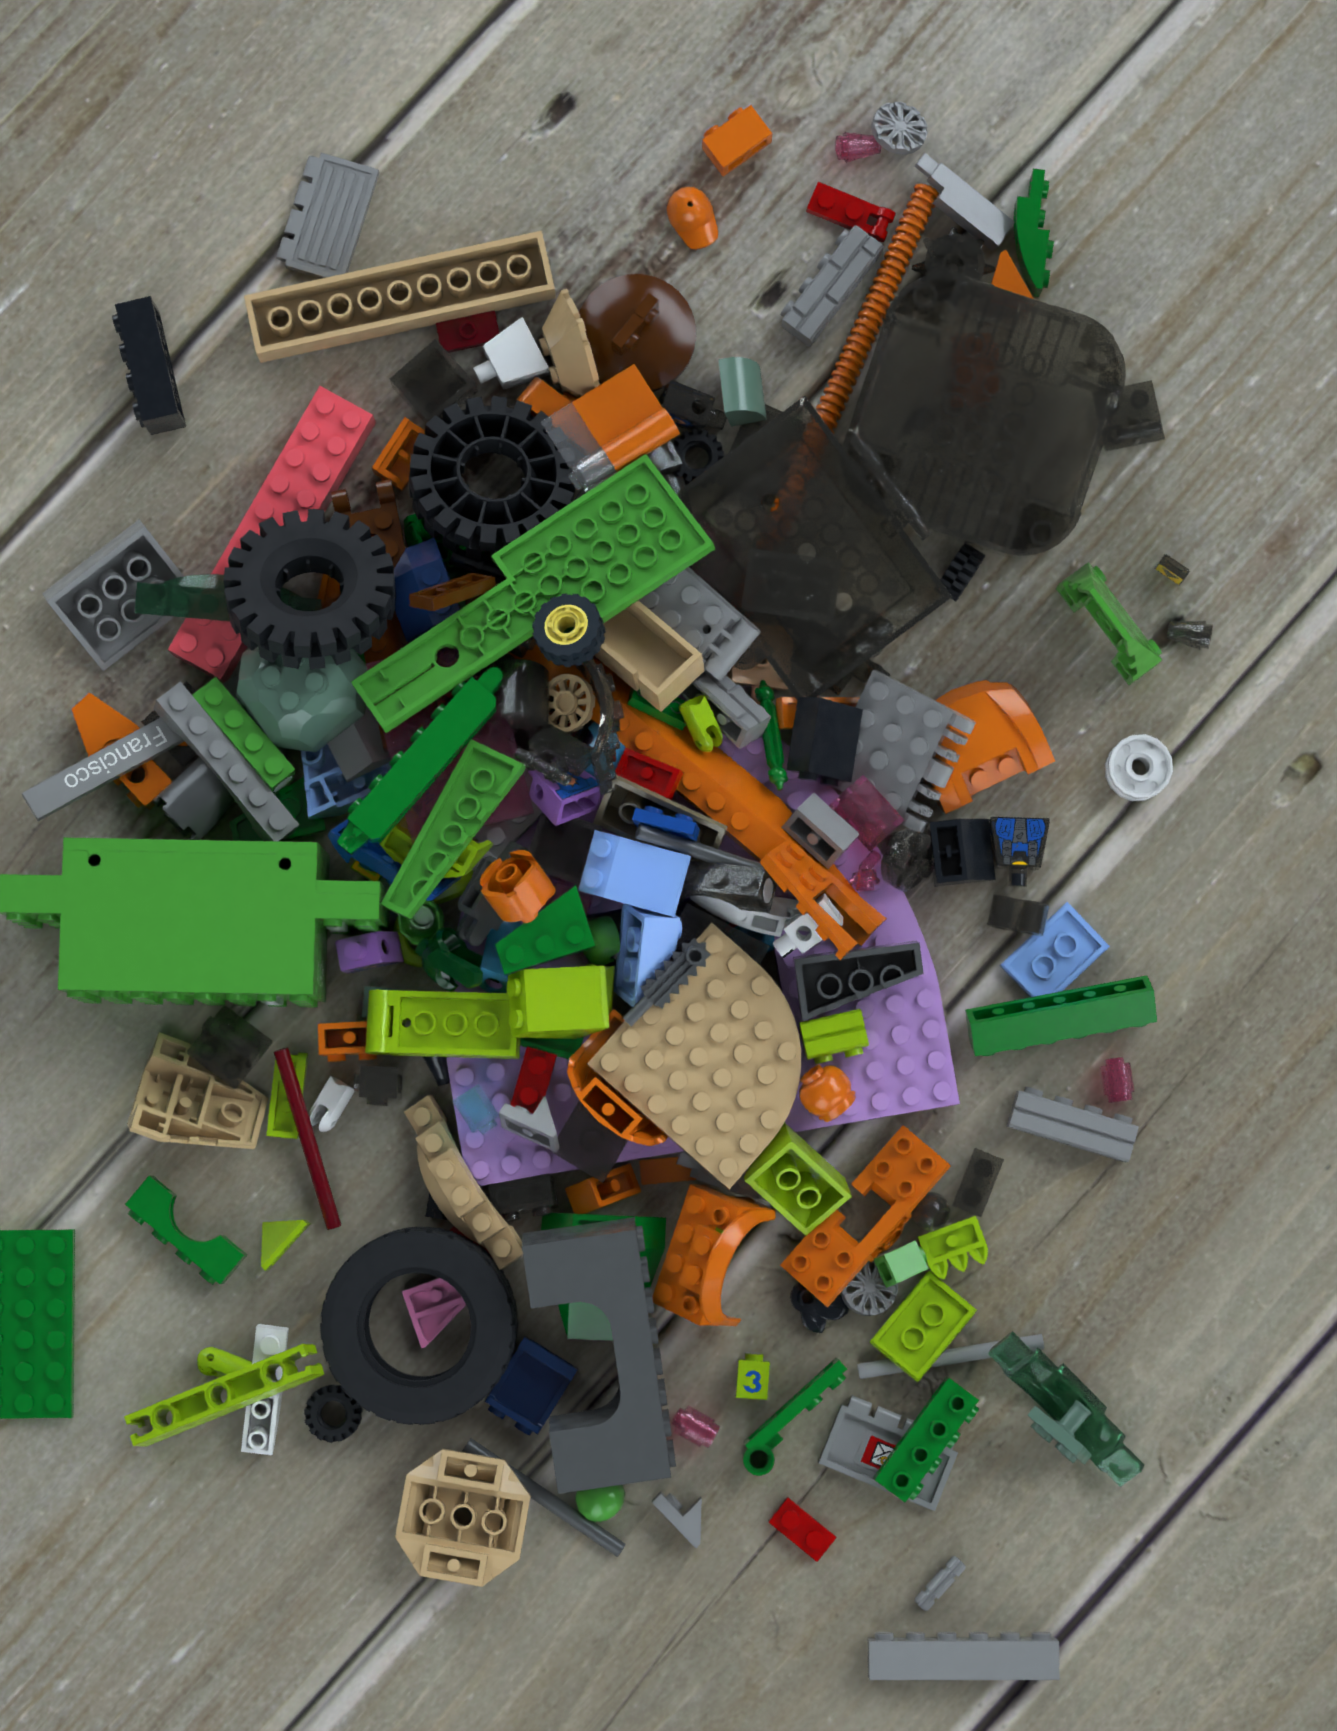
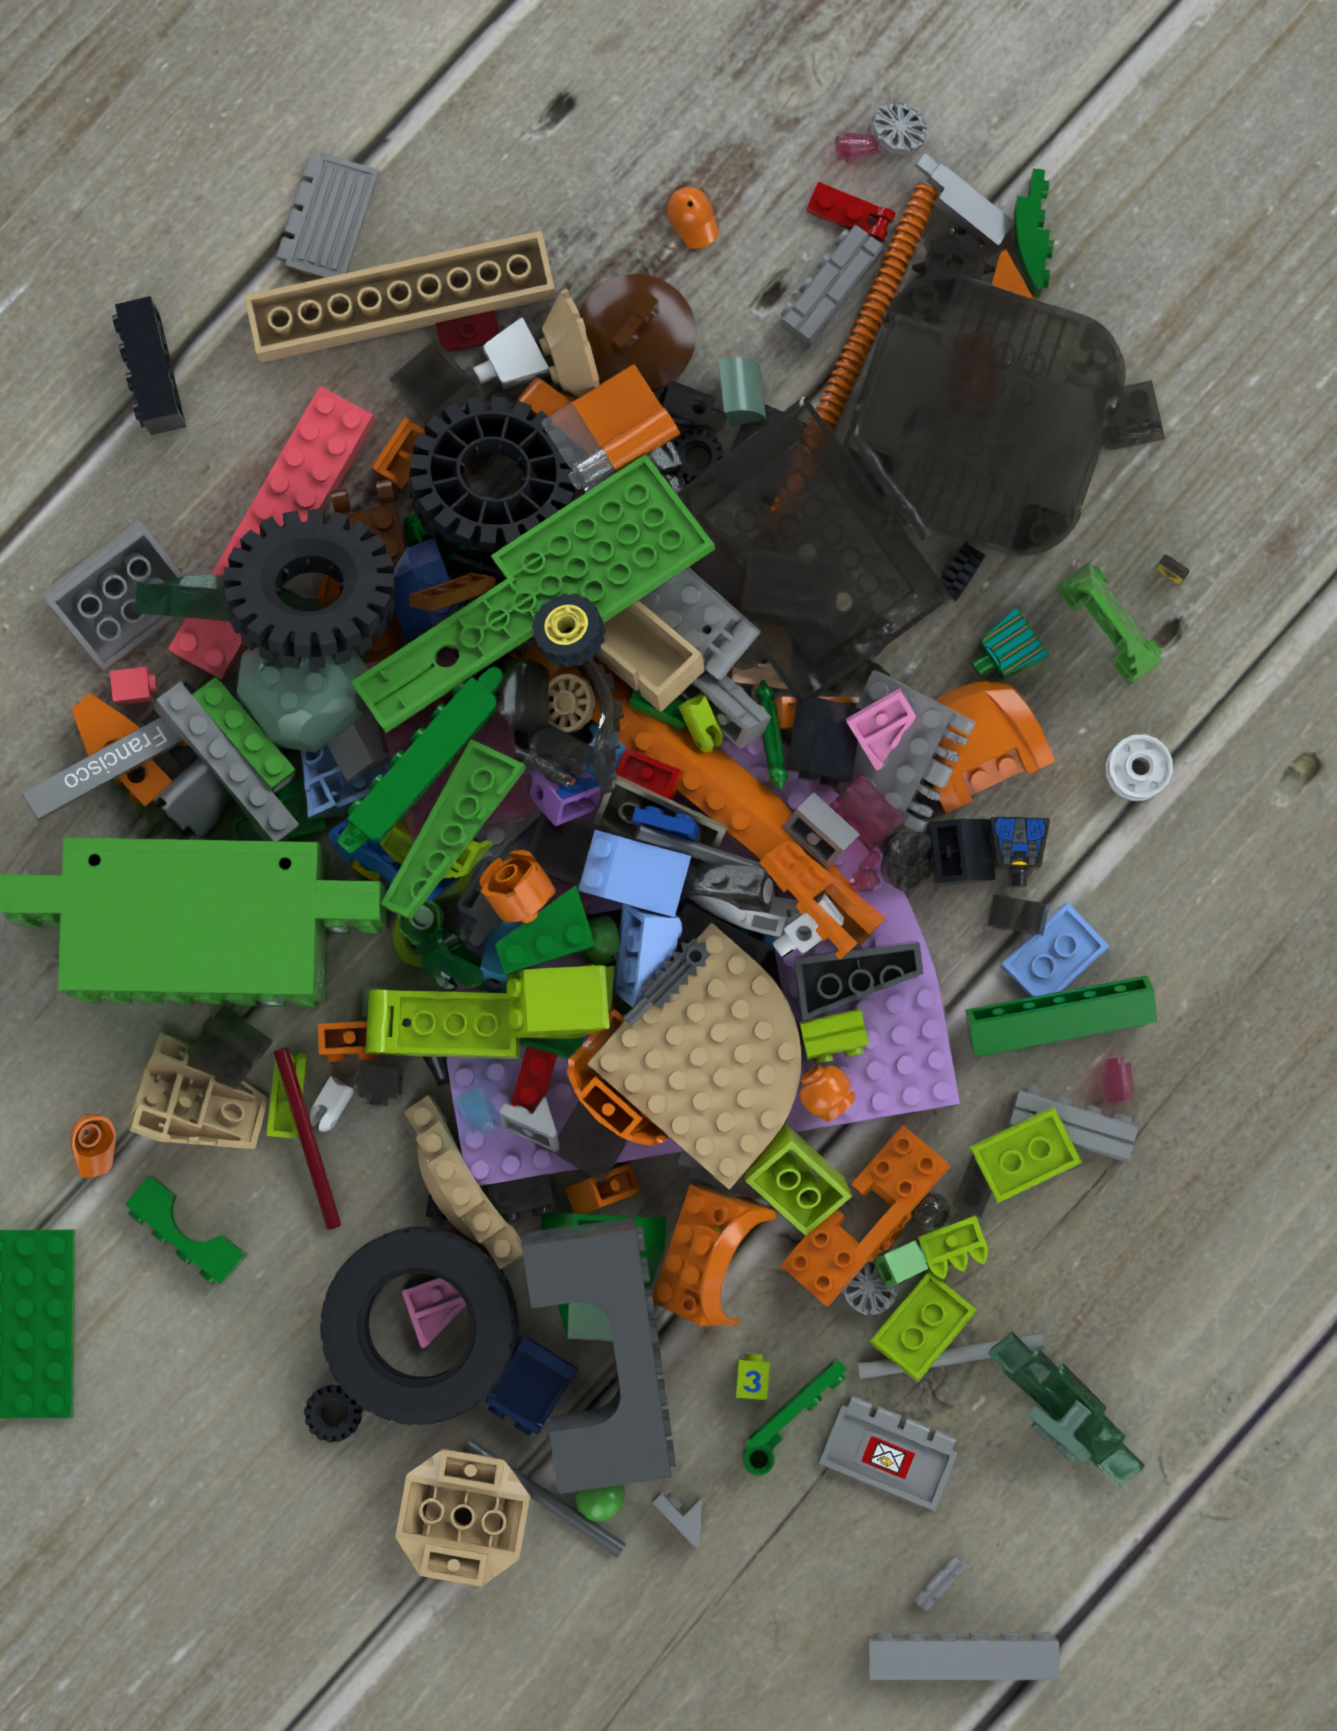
(96, 1147): none -> orange cap
(133, 686): none -> coral brick
(218, 1362): lime piece -> none
(242, 1388): lime piece -> none
(263, 1416): white slope -> none
(278, 1238): lime slope -> none
(366, 952): medium lavender torso -> none
(663, 1171): orange sticker -> none
(695, 1426): clear pink brick -> none
(736, 139): orange brick -> none
(802, 1529): red plate -> none
(815, 1312): black plate -> none
(882, 725): none -> bright pink wing
(926, 1439): green brick -> none
(1009, 647): none -> green torso
(1025, 1154): none -> lime tile
(1191, 633): clear smoke cone -> none

